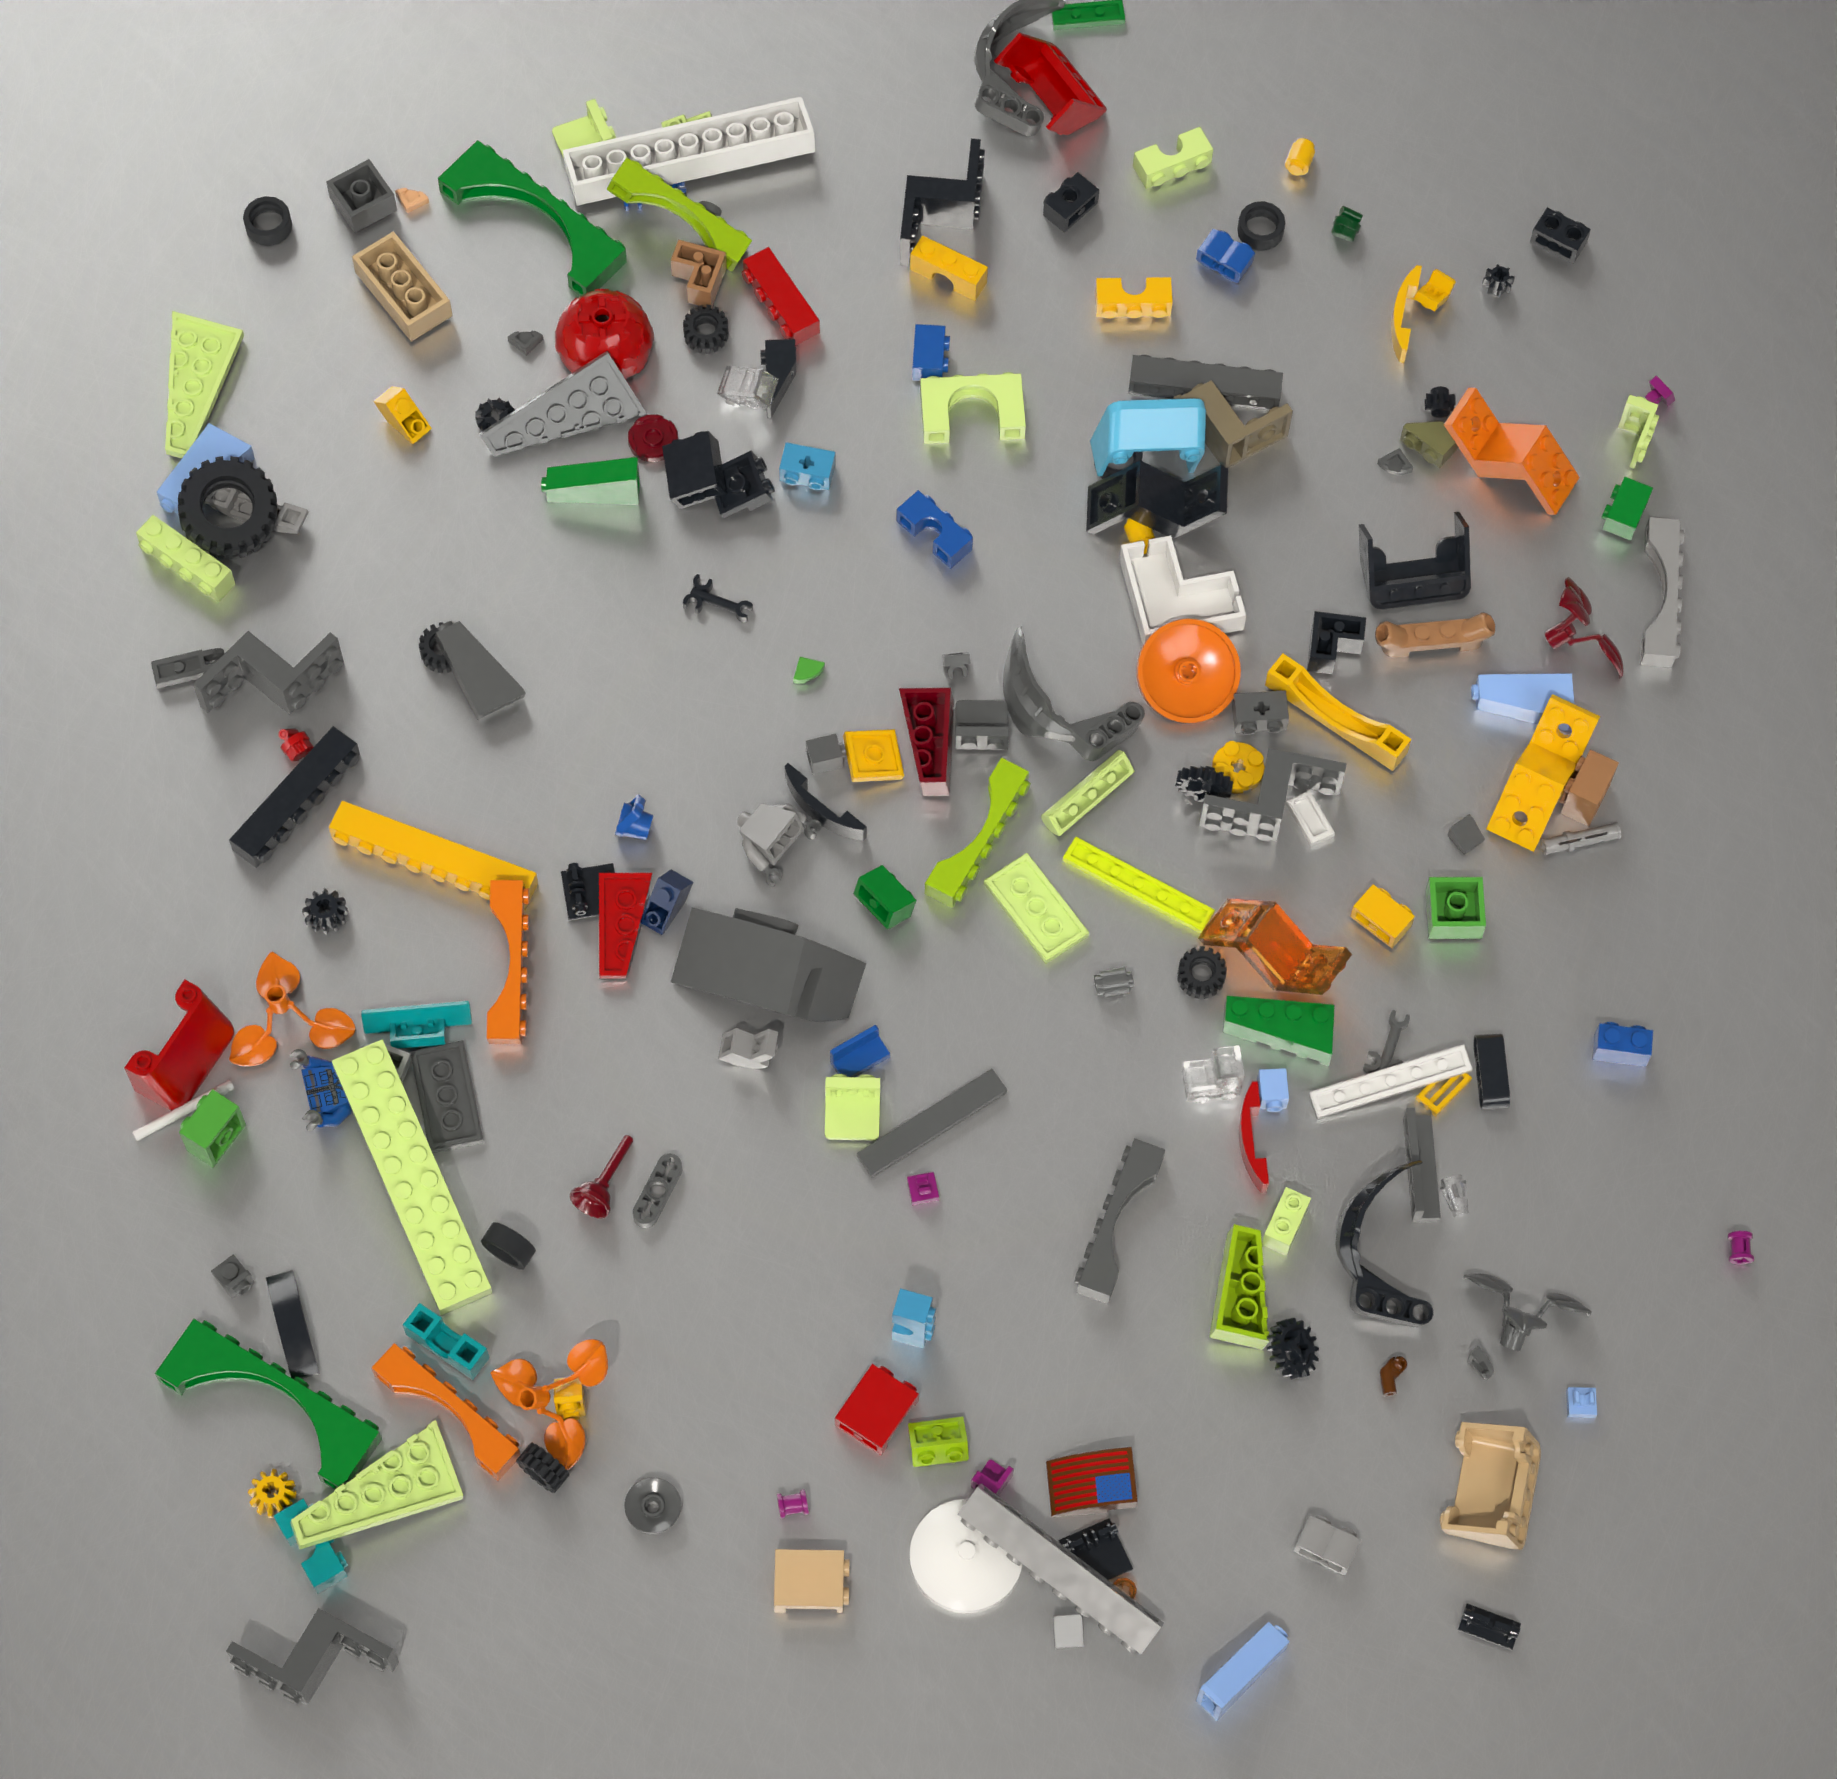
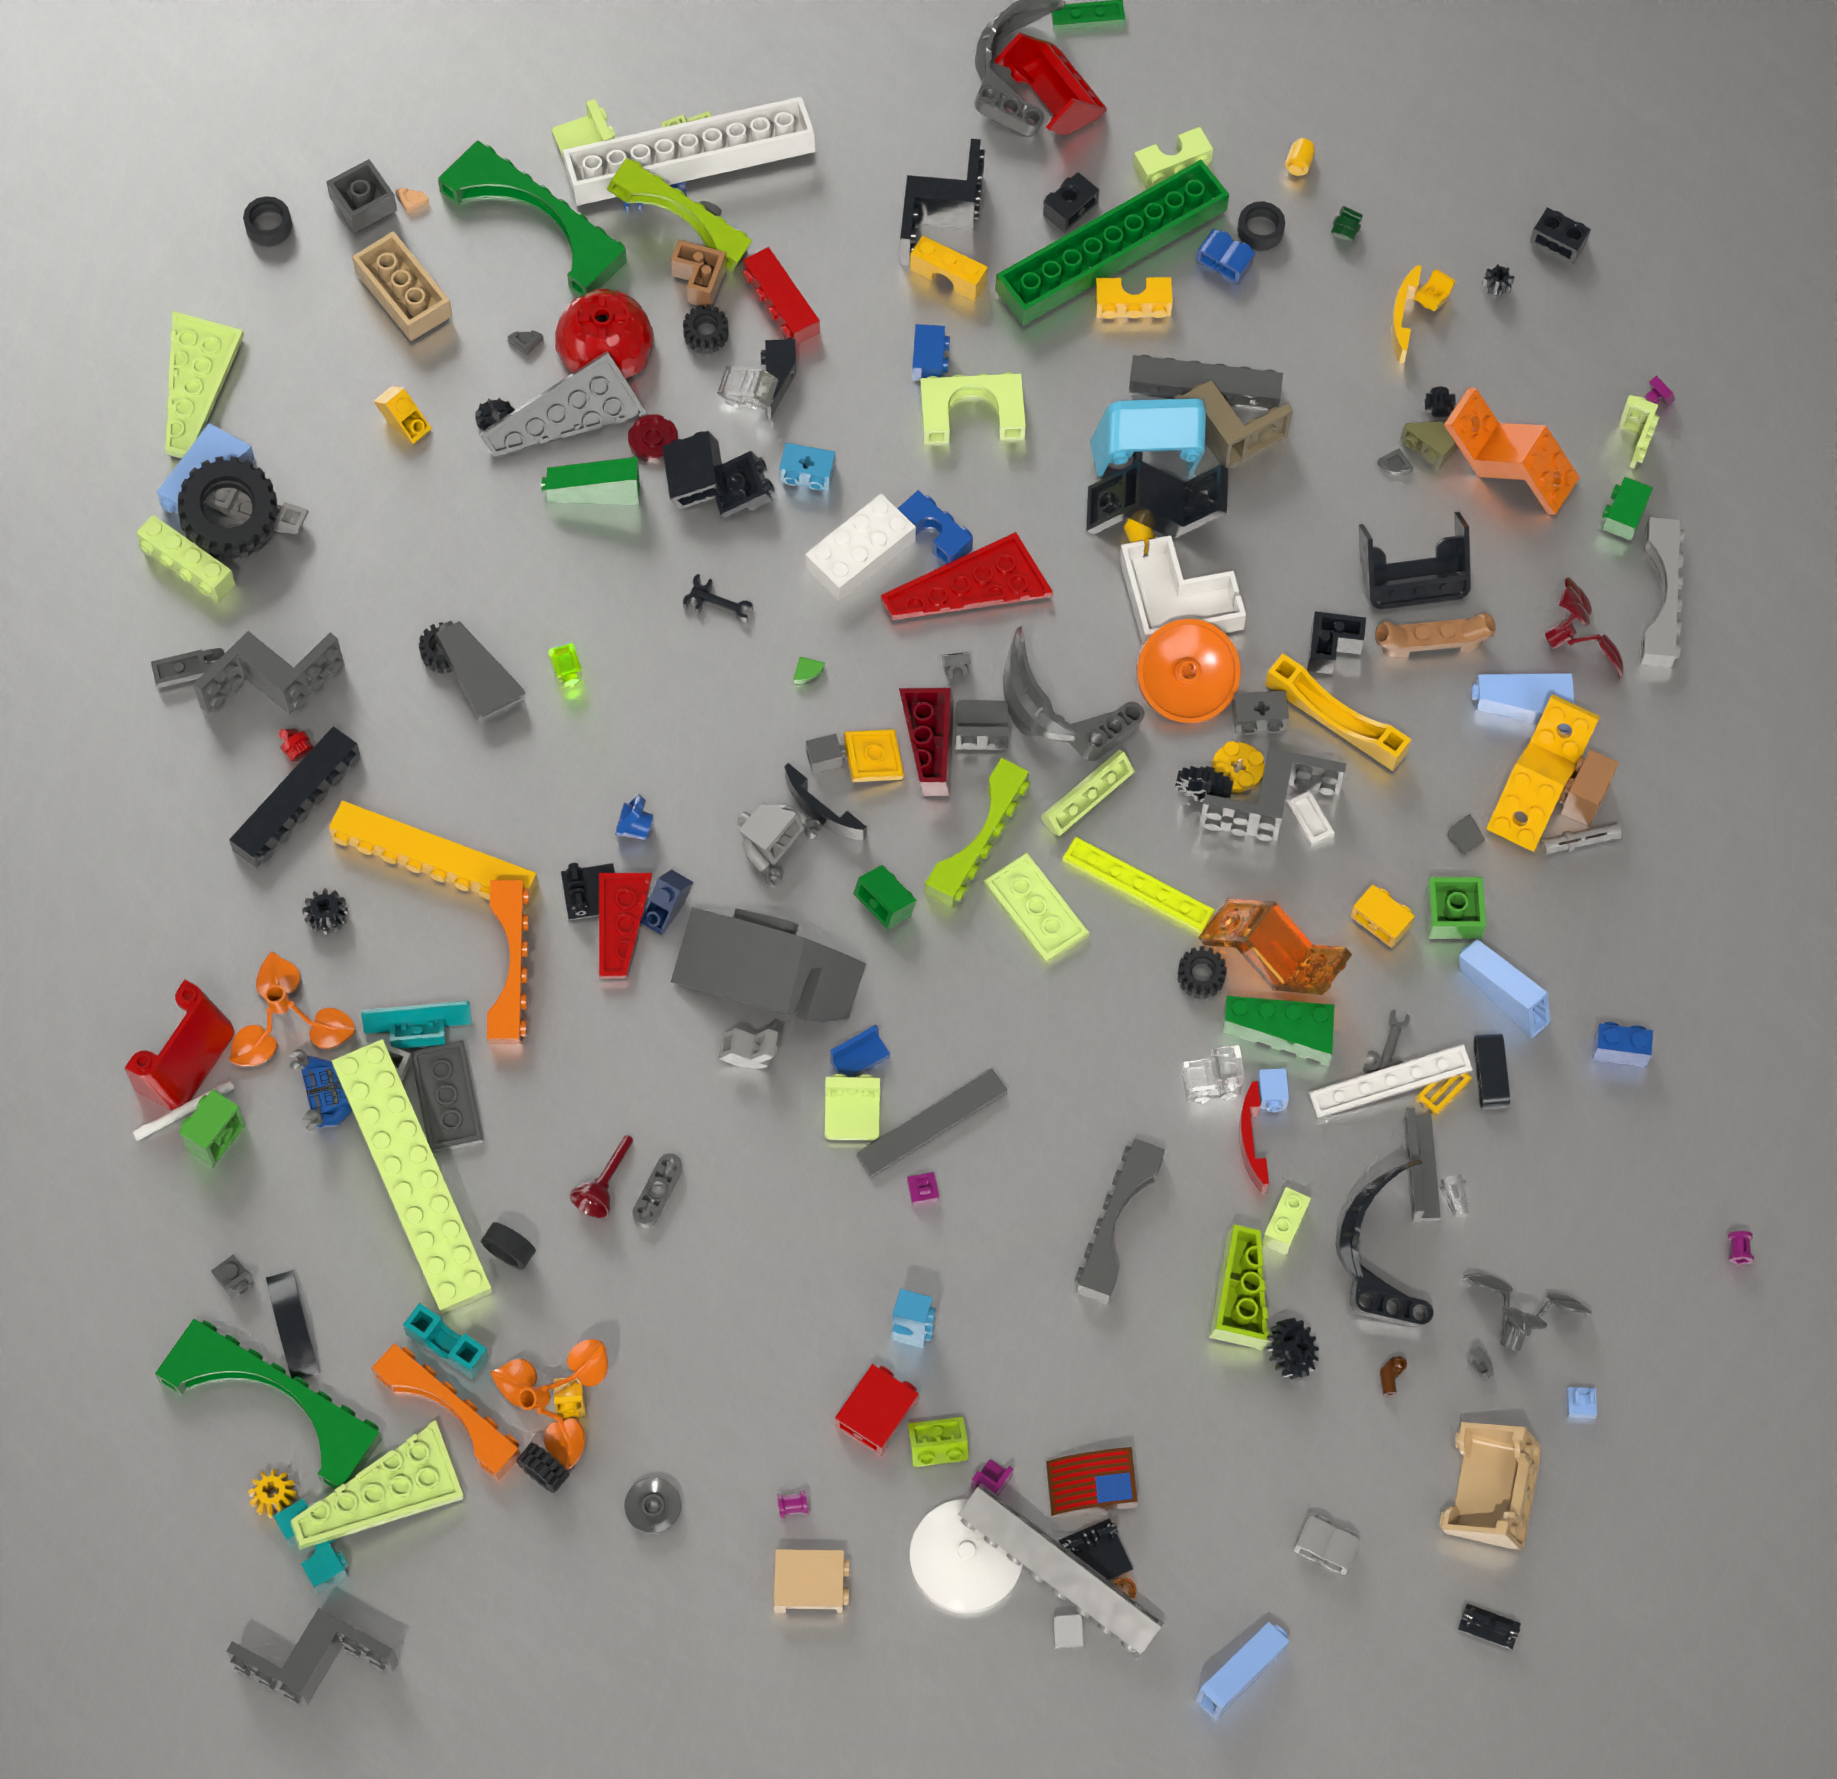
(565, 665): none -> clear neon green brick
(860, 547): none -> white brick
(983, 578): none -> red wing
(1111, 242): none -> green brick
(1113, 982): dark grey brick -> none
(1506, 987): none -> light blue slope

